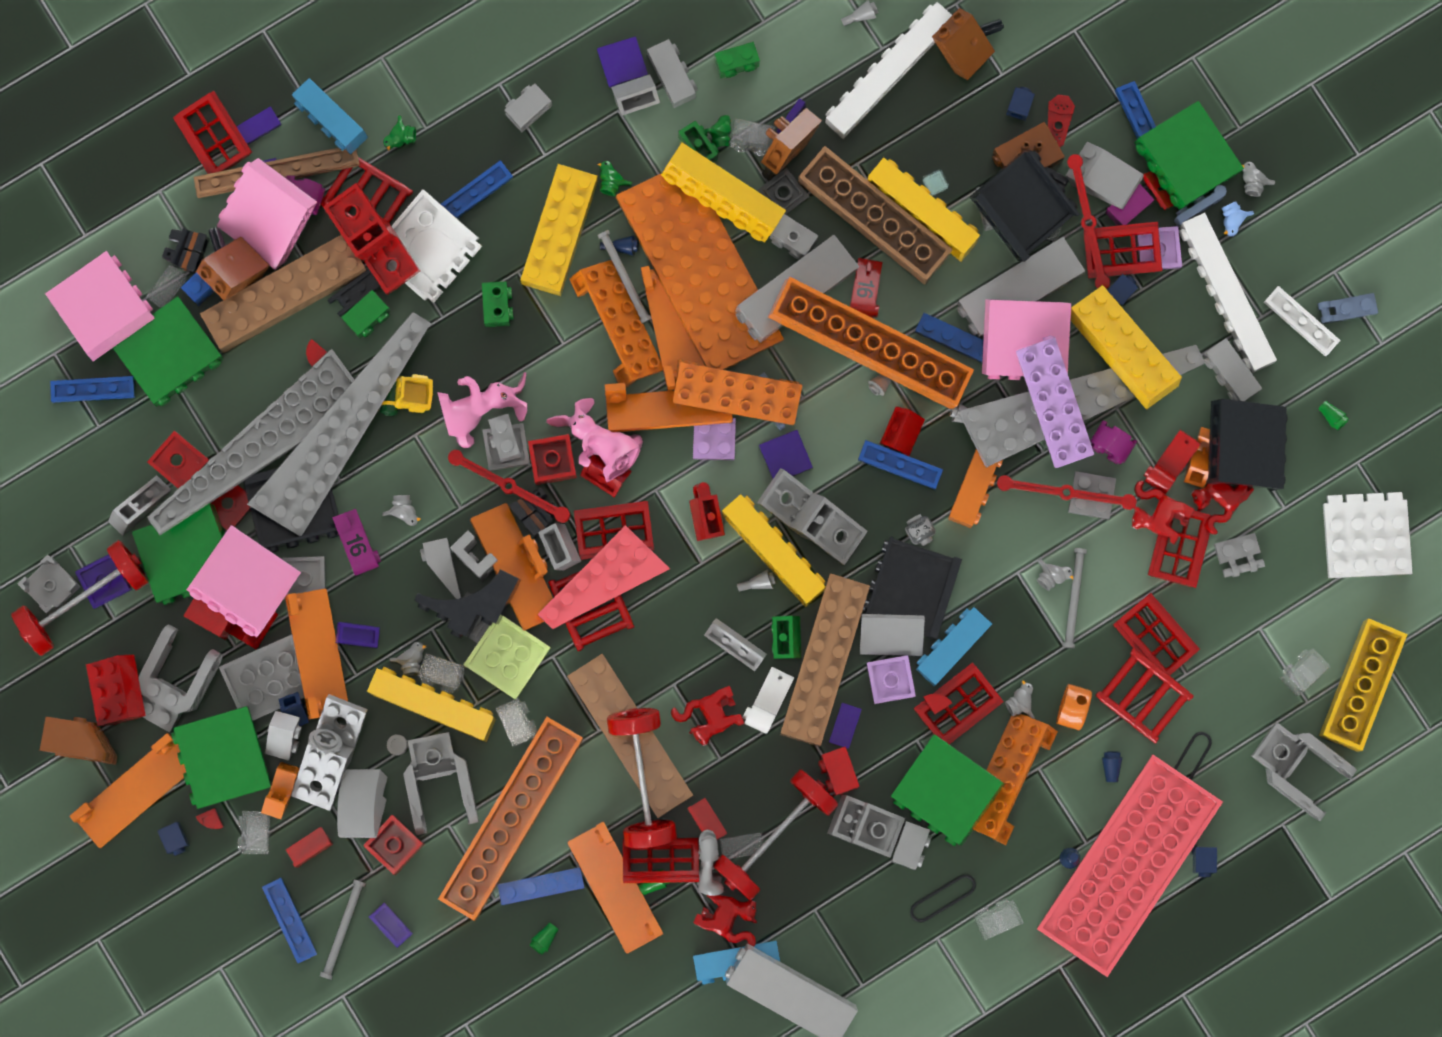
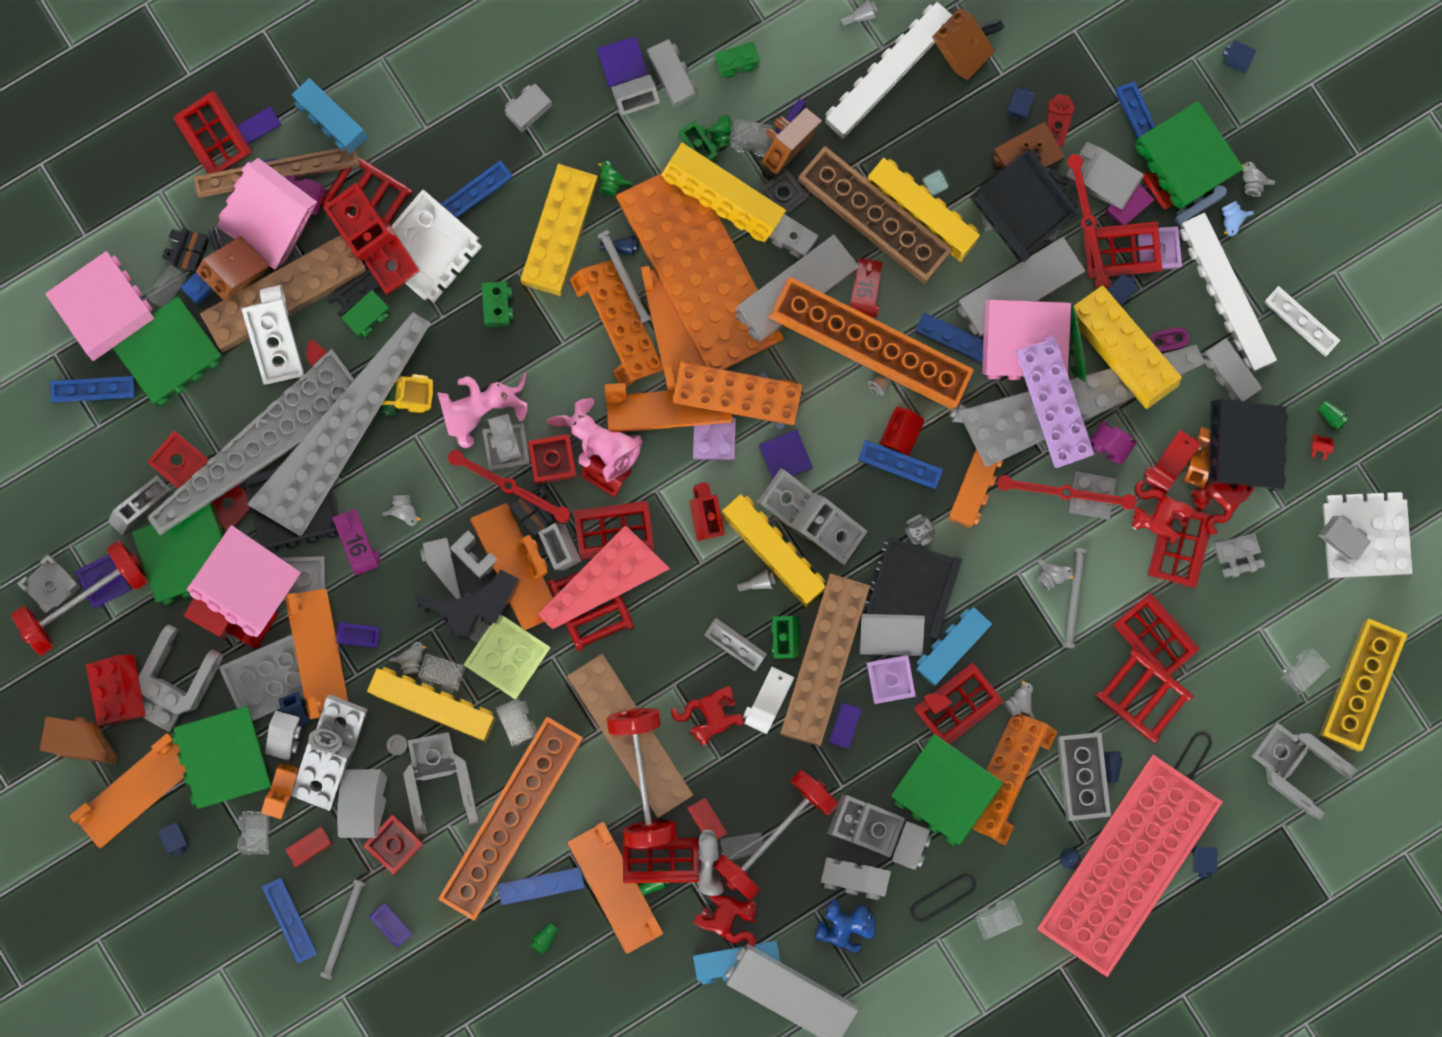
(210, 819): red tile -> none
(268, 321): none -> white hinge
(399, 135): green animal -> none
(838, 771): red brick -> none
(855, 878): none -> light grey brick
(860, 922): none -> blue animal
(1074, 707): orange piece -> none
(1079, 367): none -> green piece
(1083, 776): none -> light grey brick
(1167, 339): none -> magenta plate
(1238, 56): none -> dark blue brick
(1323, 444): none -> red tile
(1345, 538): none -> light grey brick
(1348, 308): sand blue plate -> none

